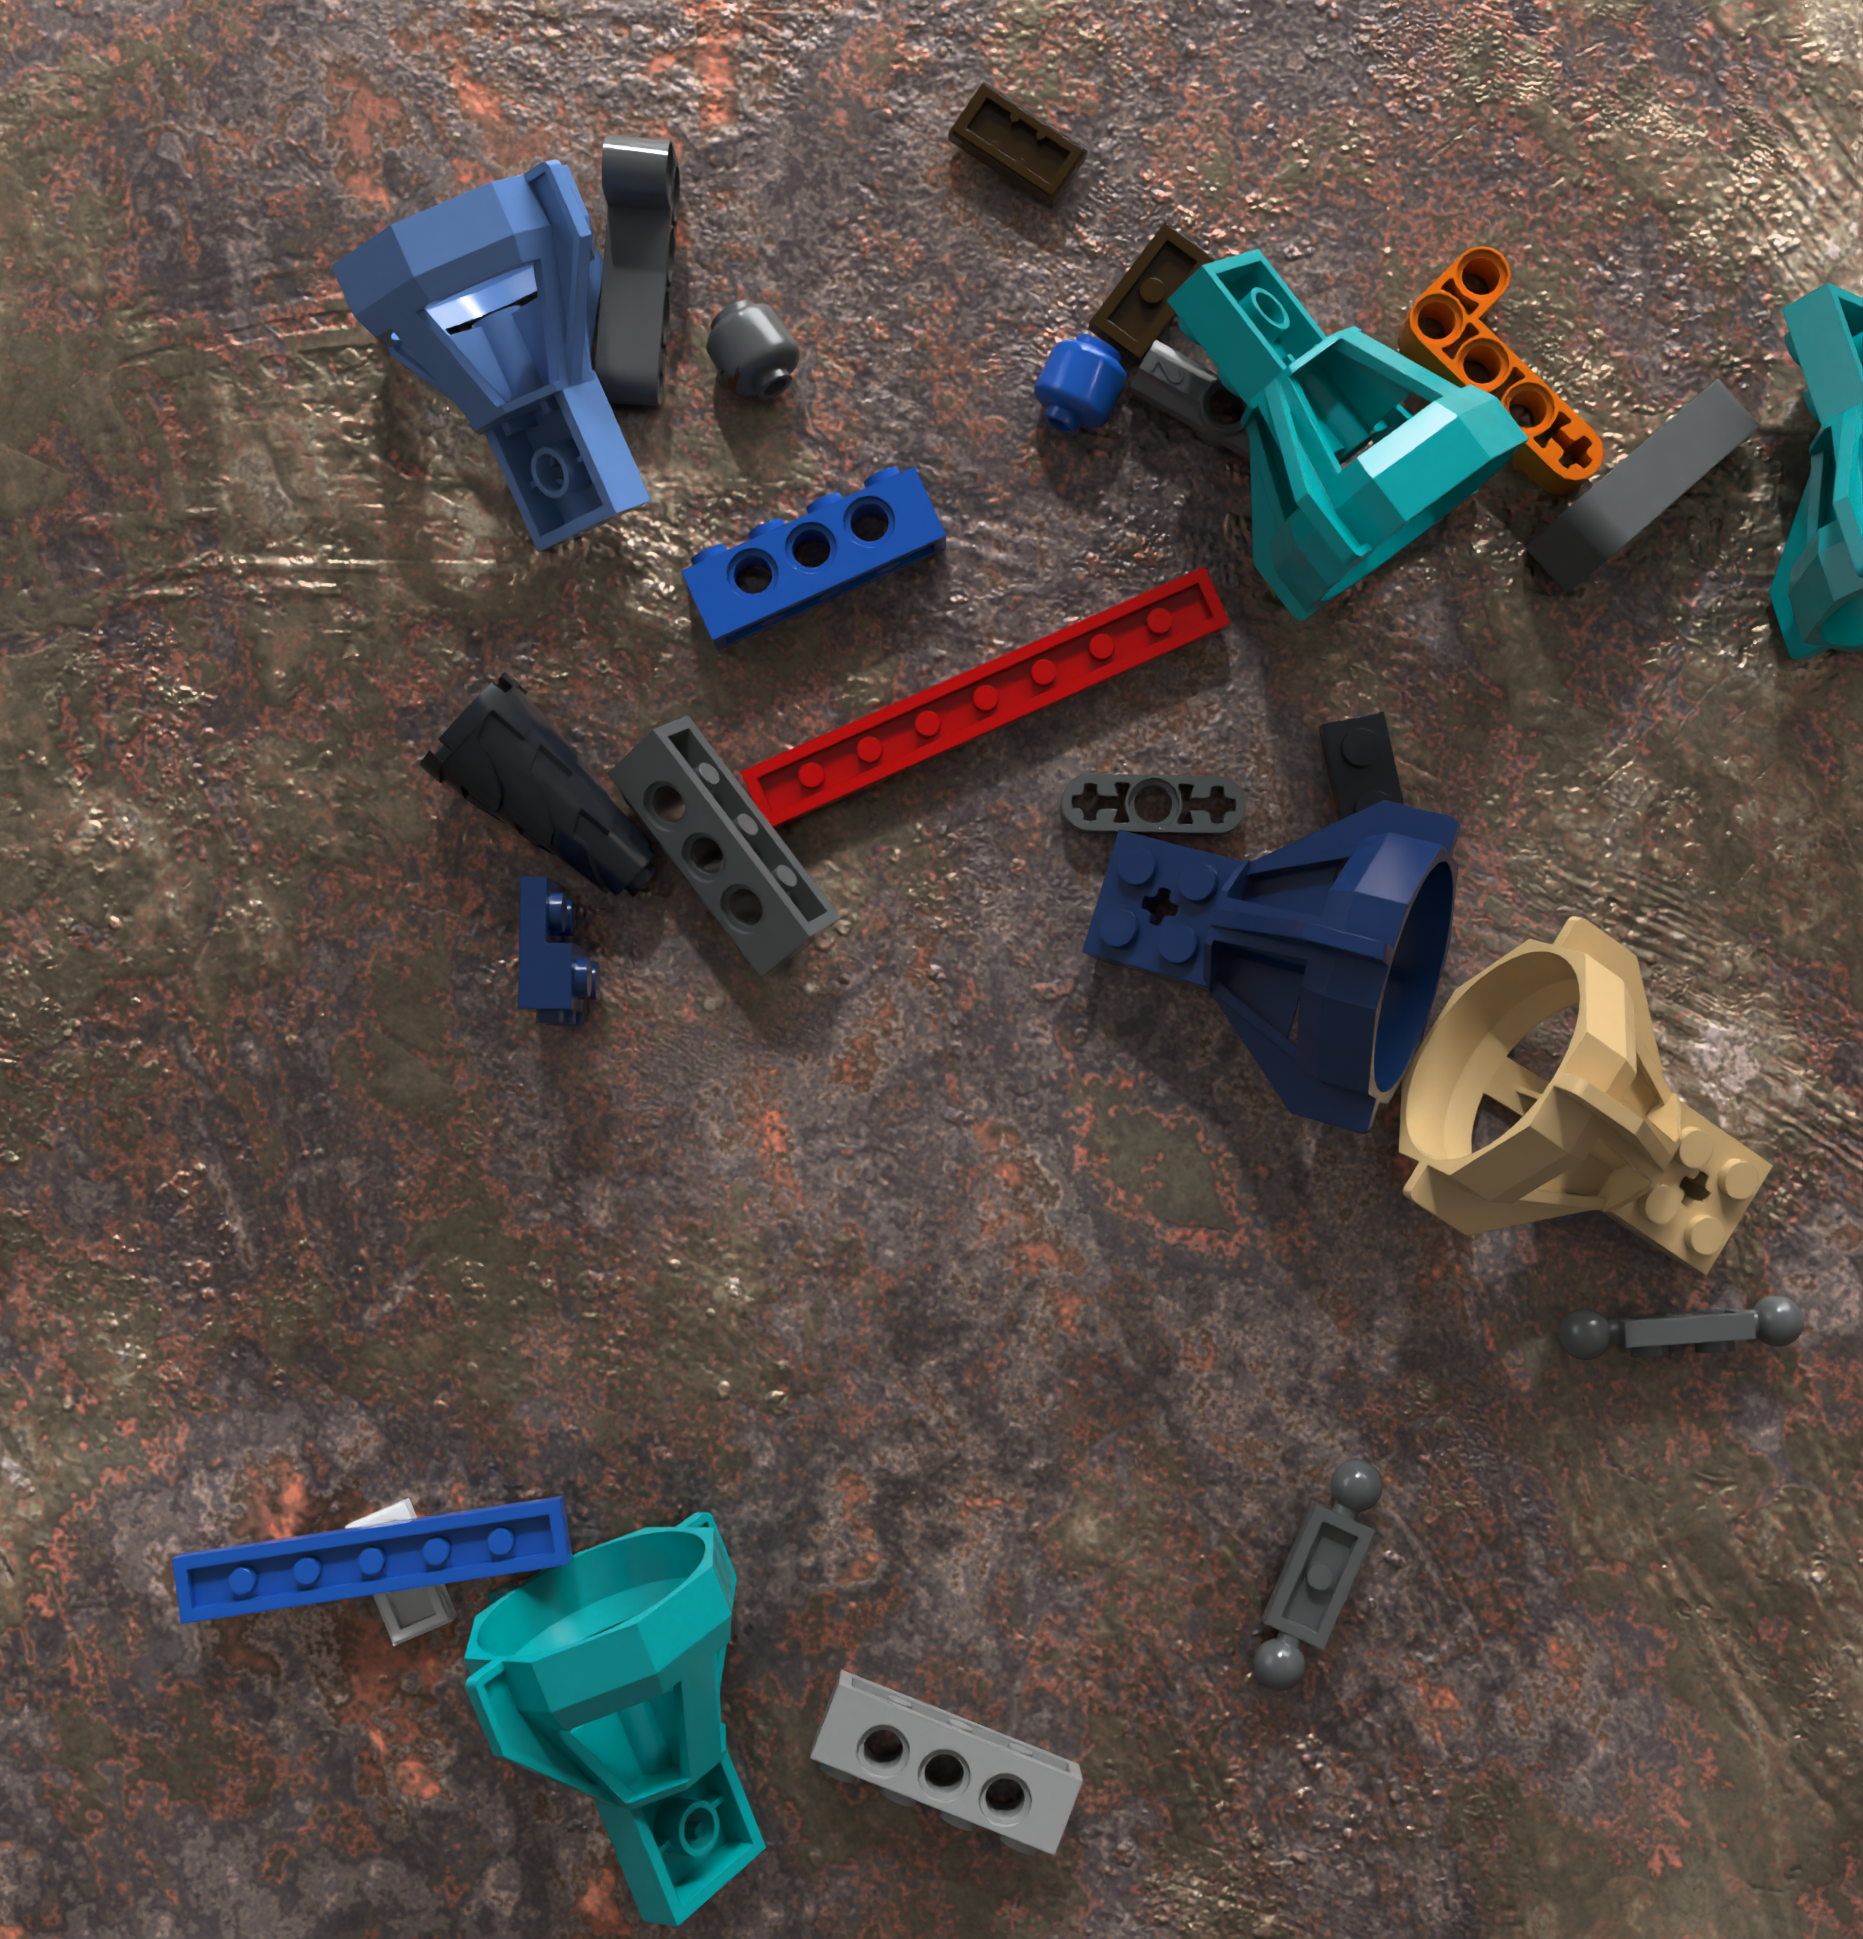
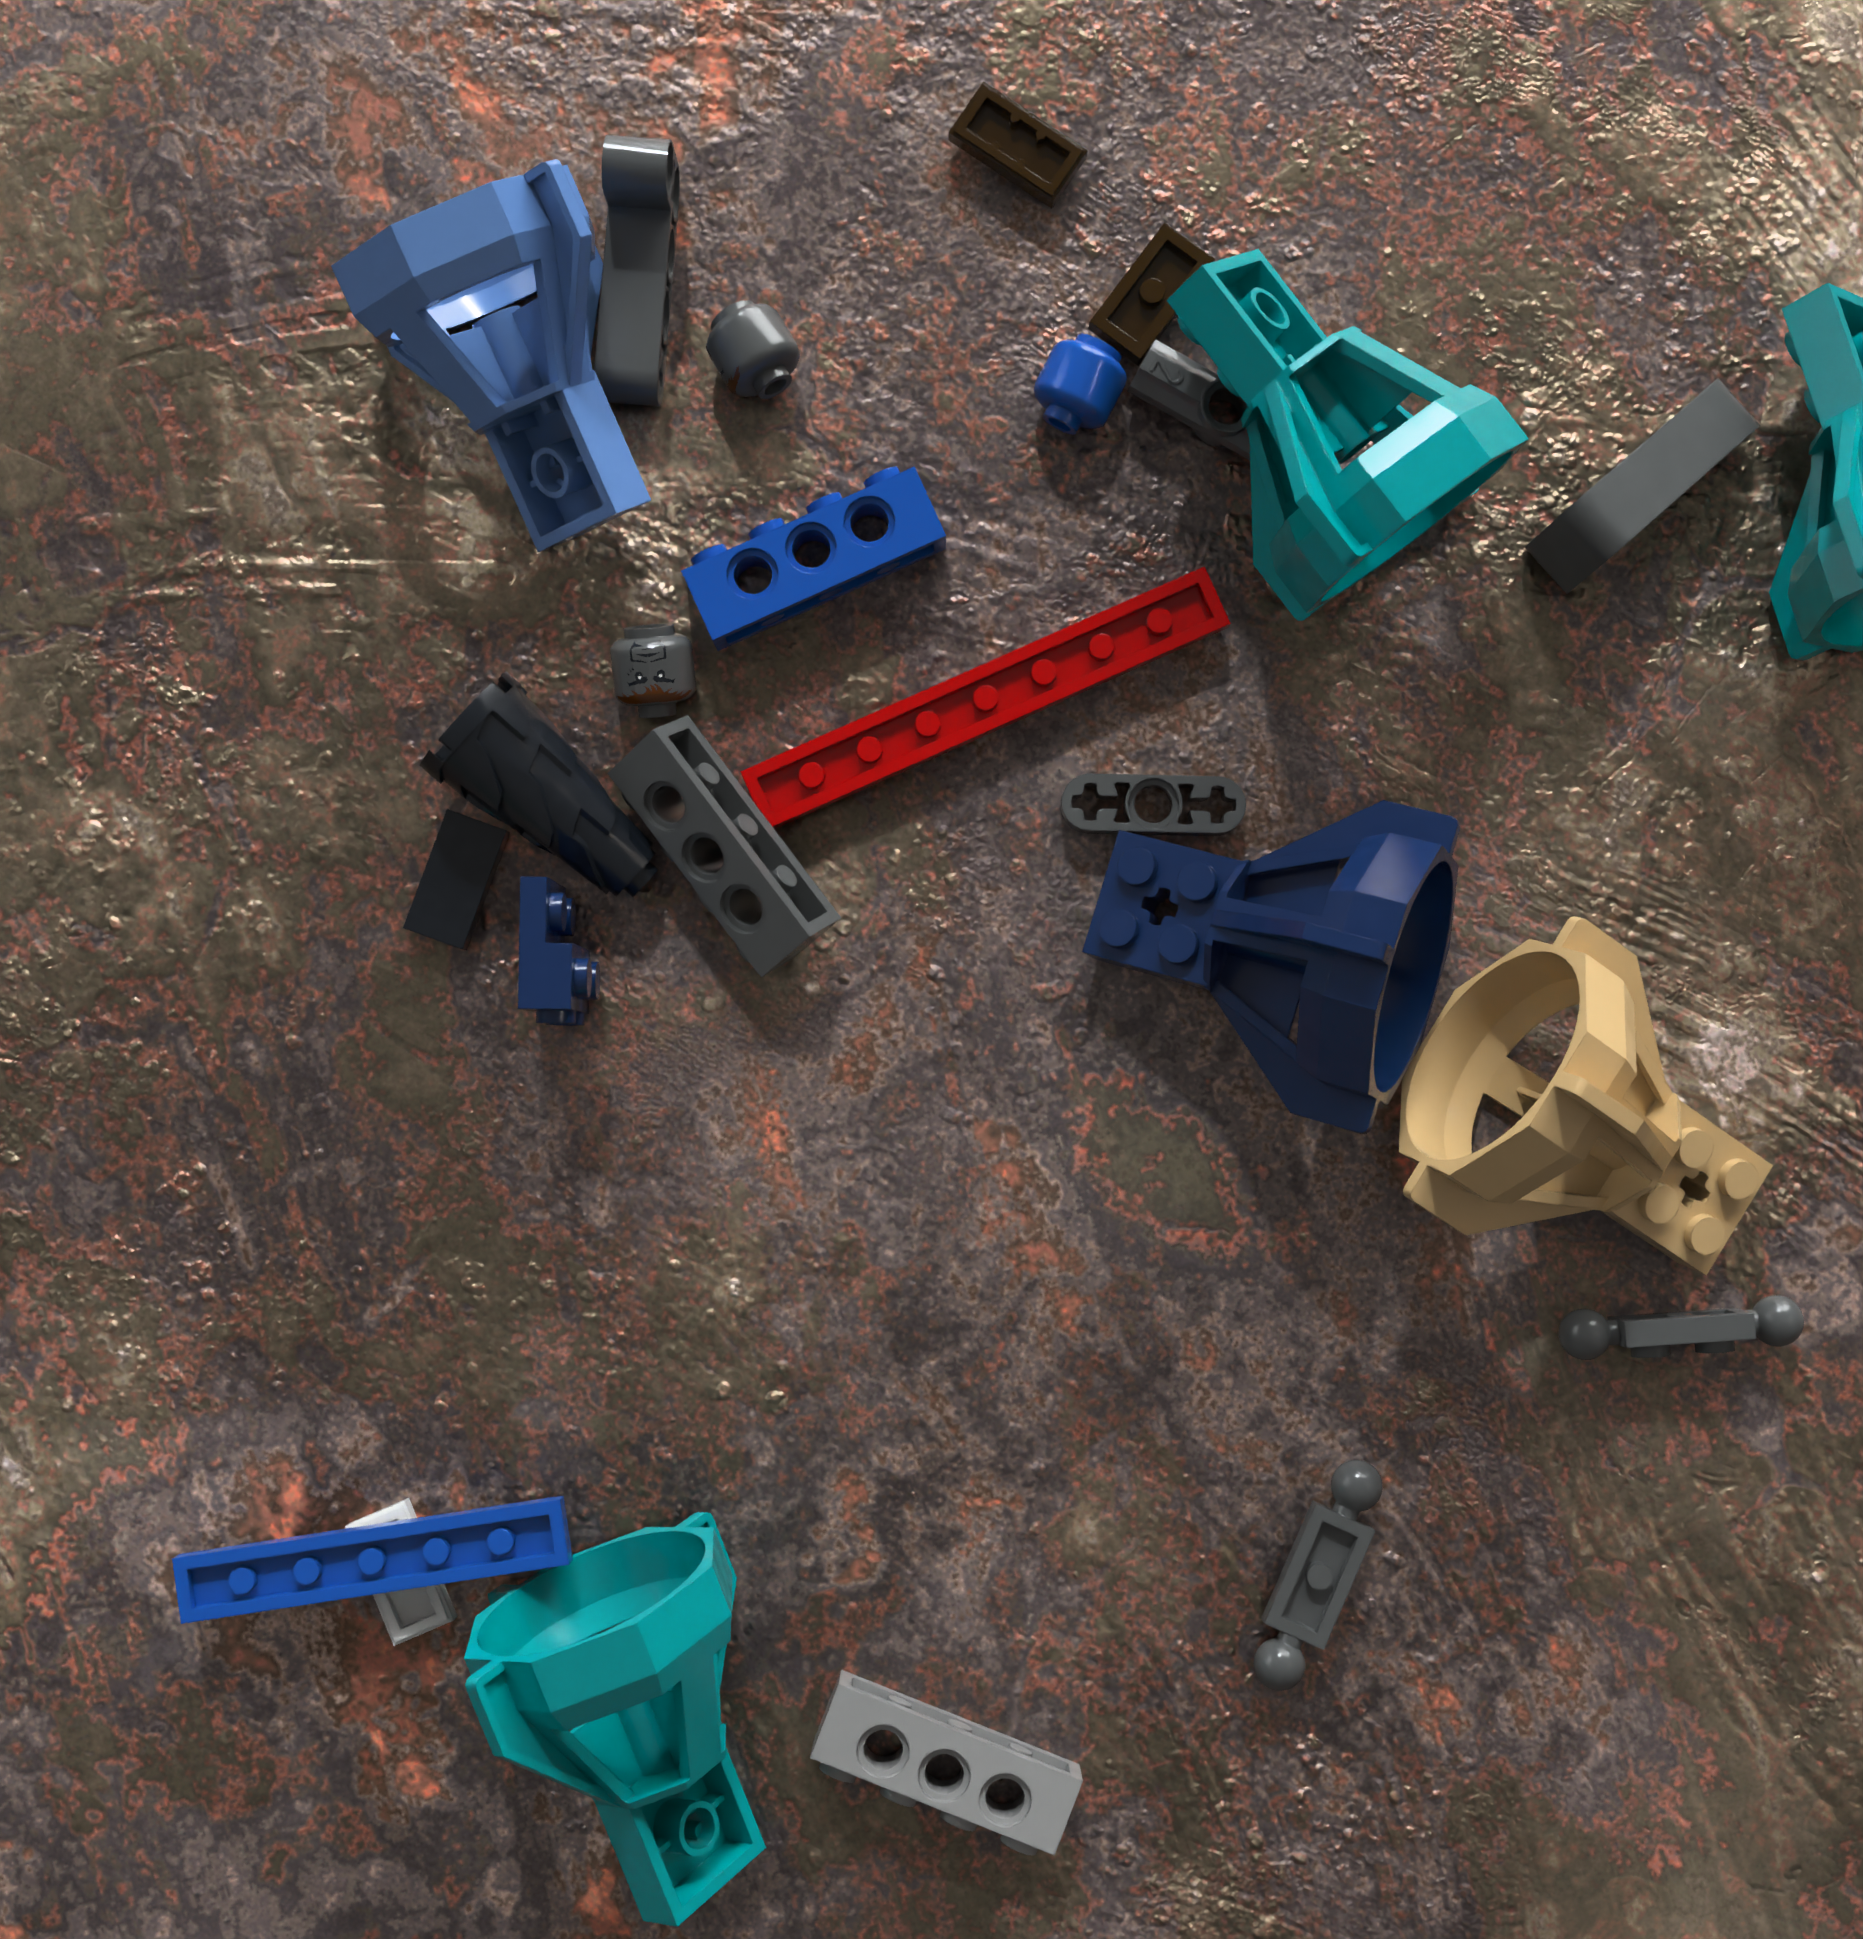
(456, 879): none -> black tile
(653, 669): none -> dark grey head
(1360, 763): black hinge -> none
(1510, 378): orange beam -> none

